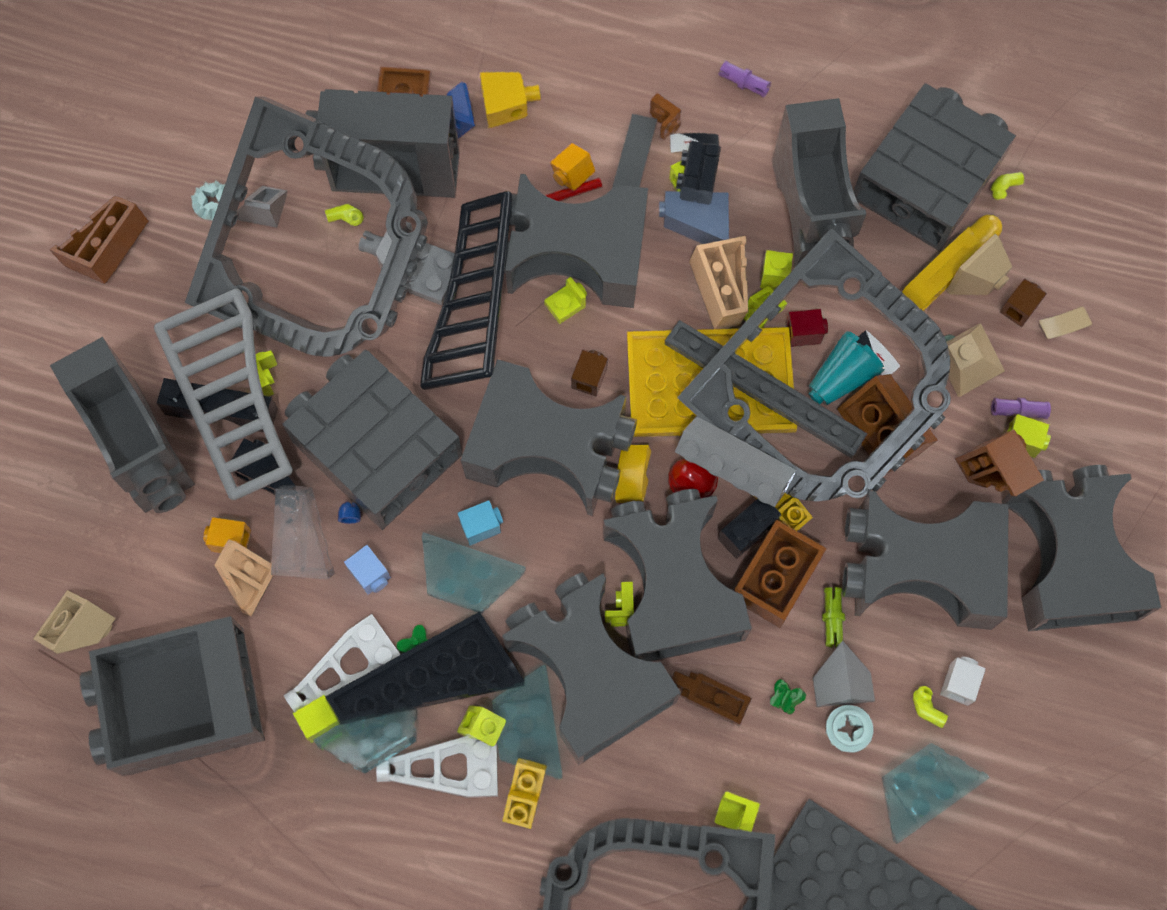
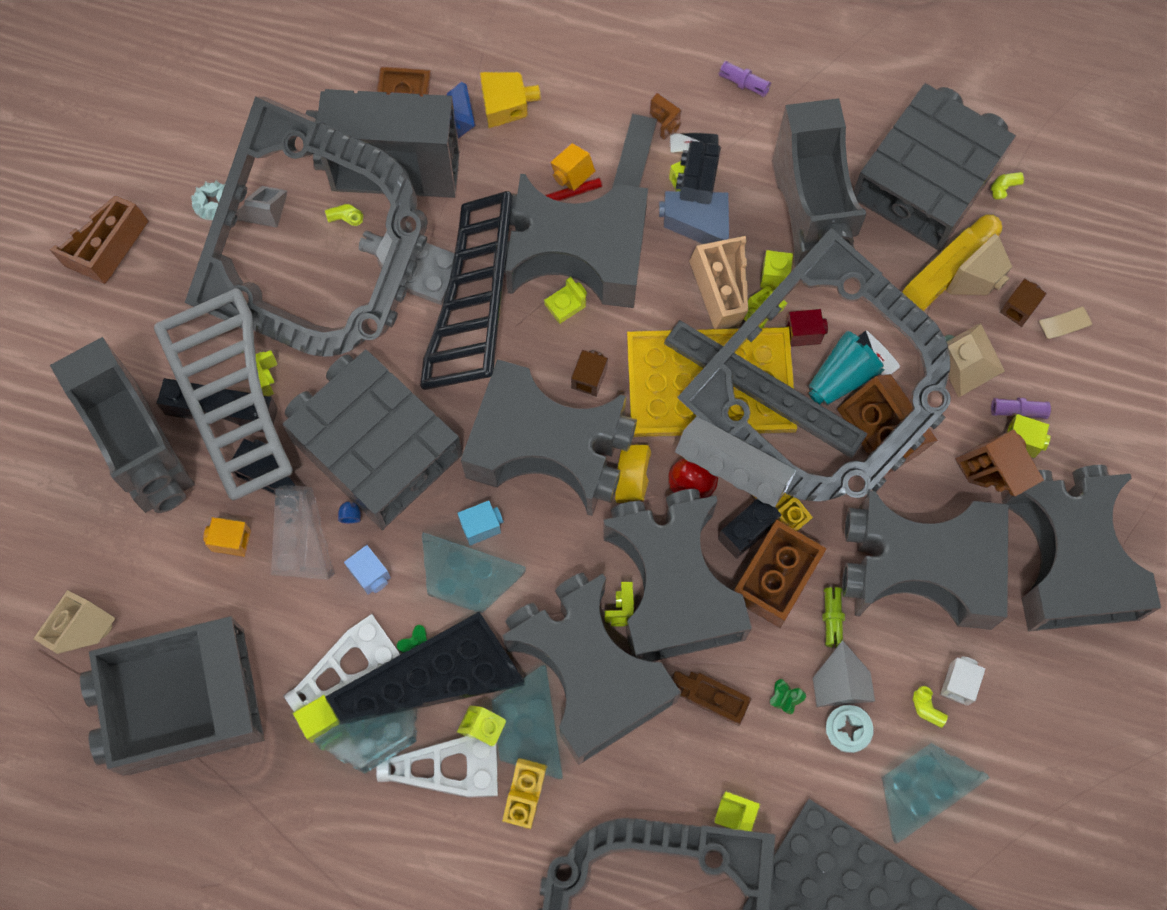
(244, 575): light nougat wing -> none

